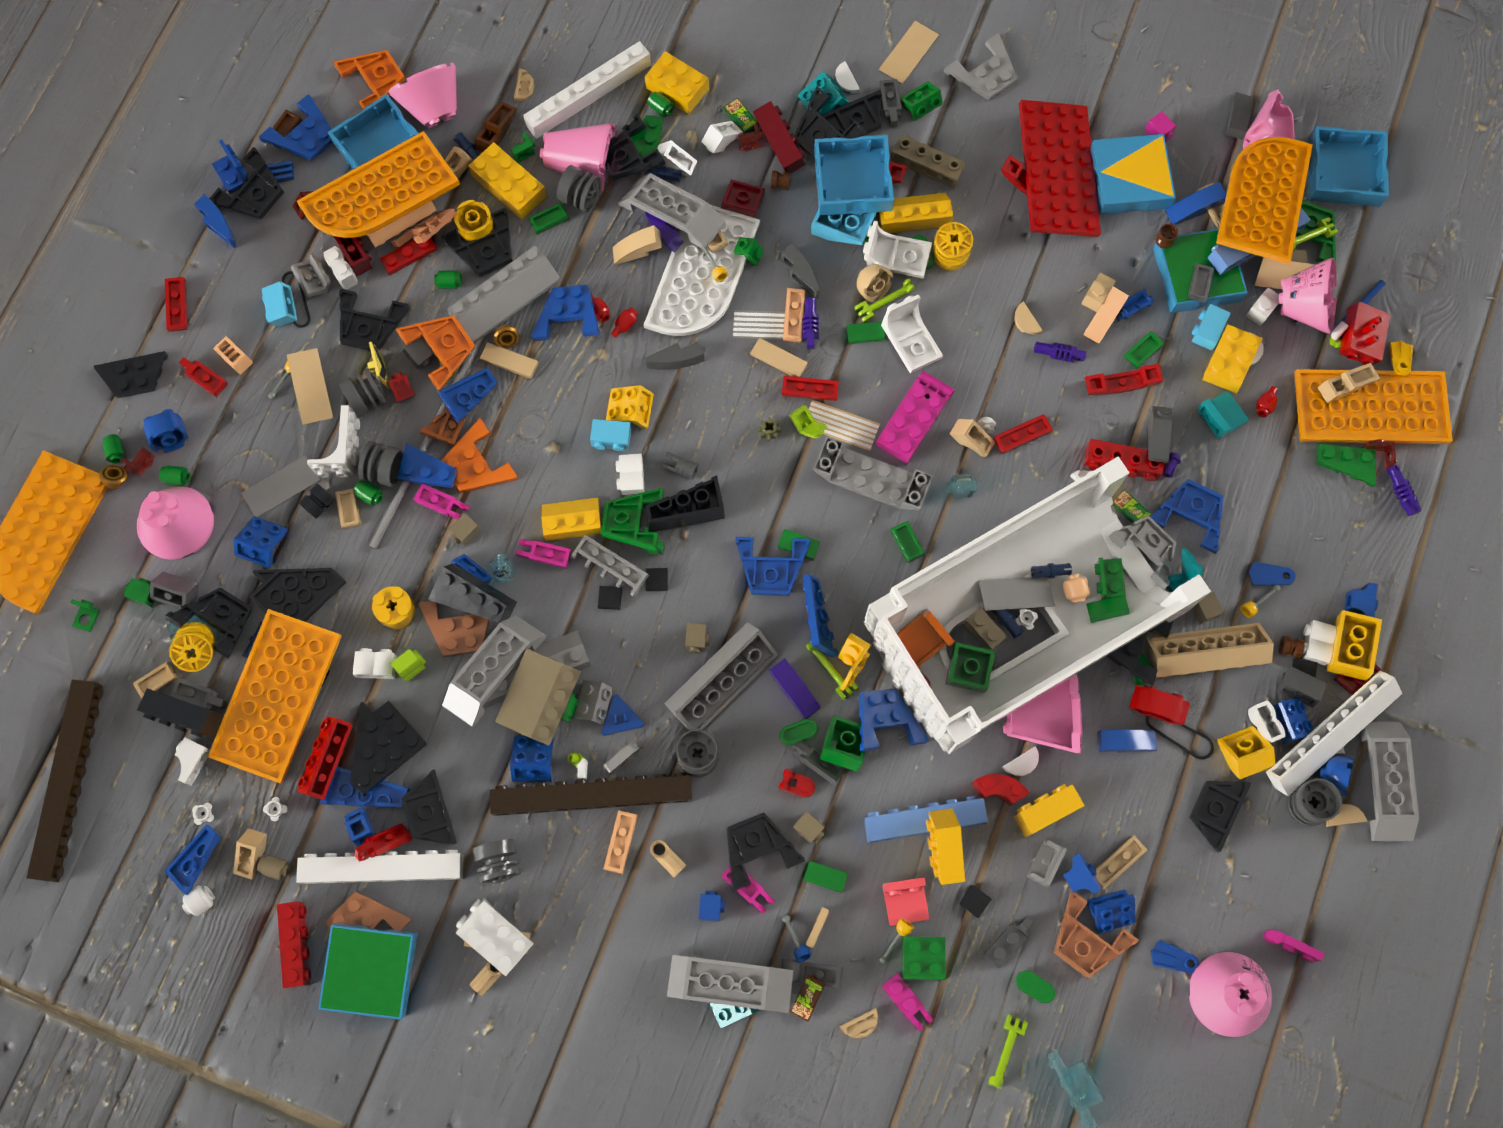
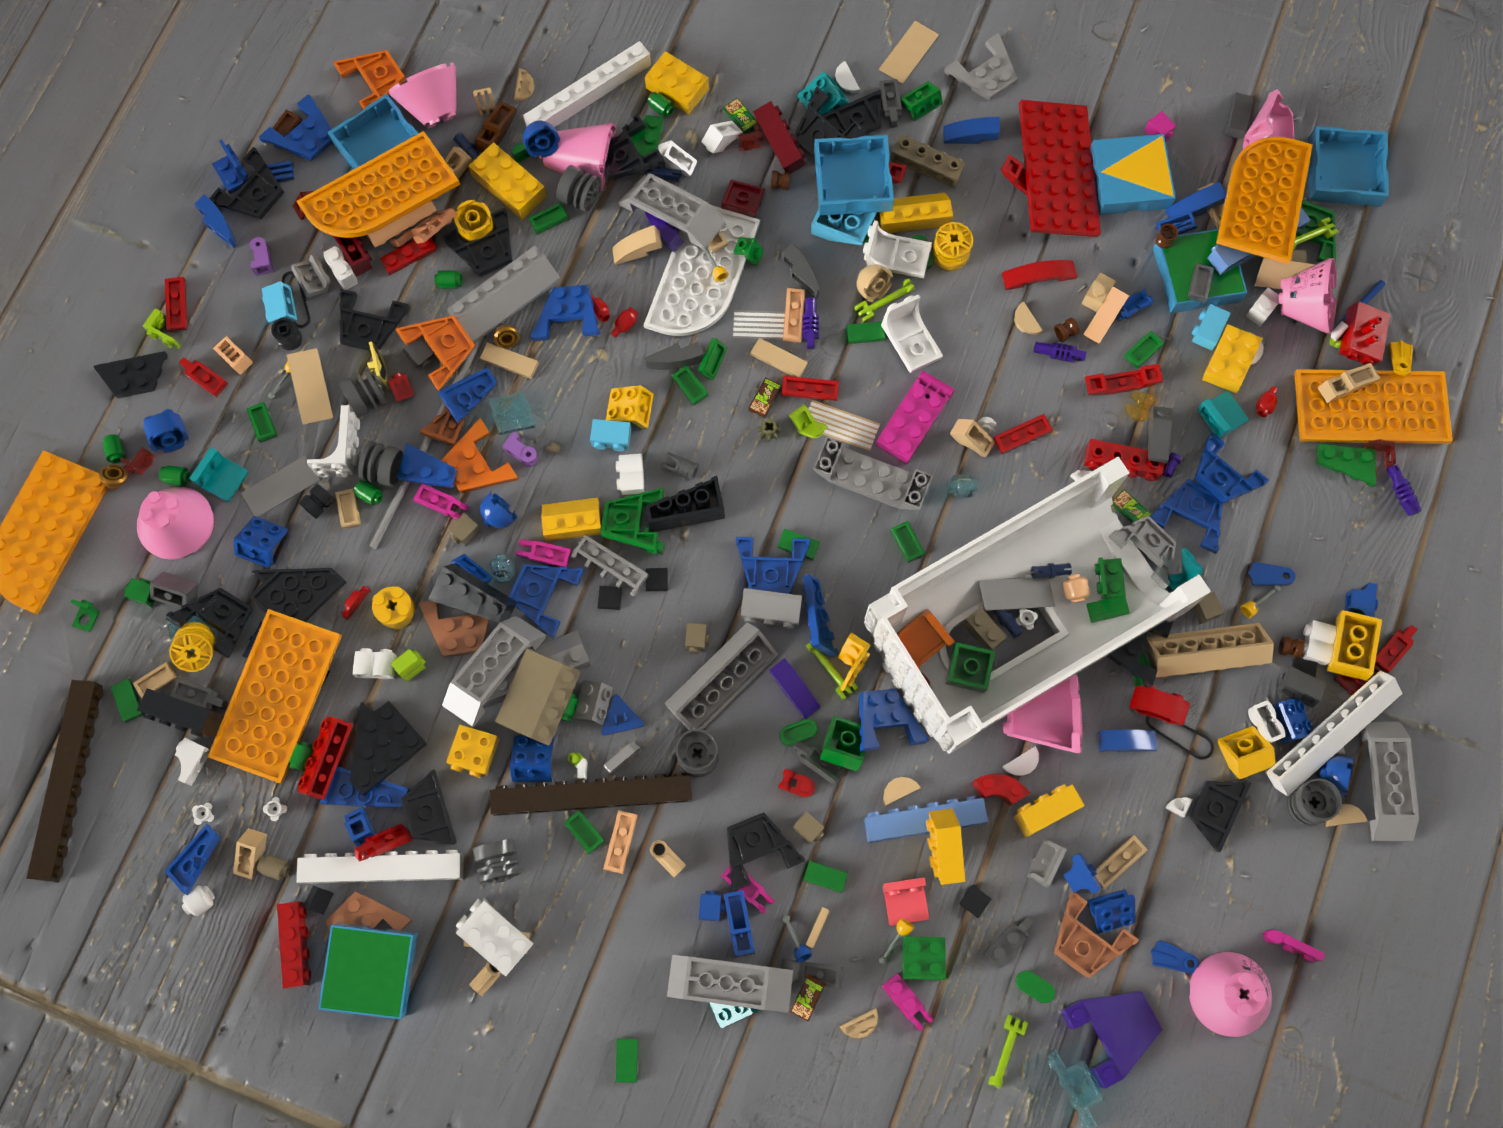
(126, 700): none -> green tile
(153, 325): none -> lime bracket
(218, 475): none -> teal bracket
(262, 255): none -> medium lavender leg
(262, 422): none -> green tile
(286, 334): none -> black wheel
(300, 756): none -> green brick
(318, 900): none -> black piece
(354, 601): none -> red tile
(472, 751): none -> yellow brick
(487, 109): none -> tan tile
(496, 511): none -> blue cylinder
(511, 413): none -> clear light blue hinge
(519, 451): none -> medium lavender leg
(534, 589): none -> blue wing
(540, 139): none -> blue cylinder
(584, 832): none -> green tile
(626, 1060): none -> green tile
(690, 385): none -> green tile
(712, 358): none -> green tile
(739, 923): none -> blue slope
(765, 397): none -> tile
(771, 608): none -> light grey slope
(898, 789): none -> tan tile
(972, 130): none -> blue slope
(1039, 272): none -> red slope
(1067, 329): none -> reddish brown wheel
(1123, 1026): none -> dark purple wedge
(1139, 411): none -> clear yellow piece
(1179, 217): none -> blue tile
(1179, 806): none -> white tile
(1220, 477): none -> blue wing
(1395, 649): none -> red hinge

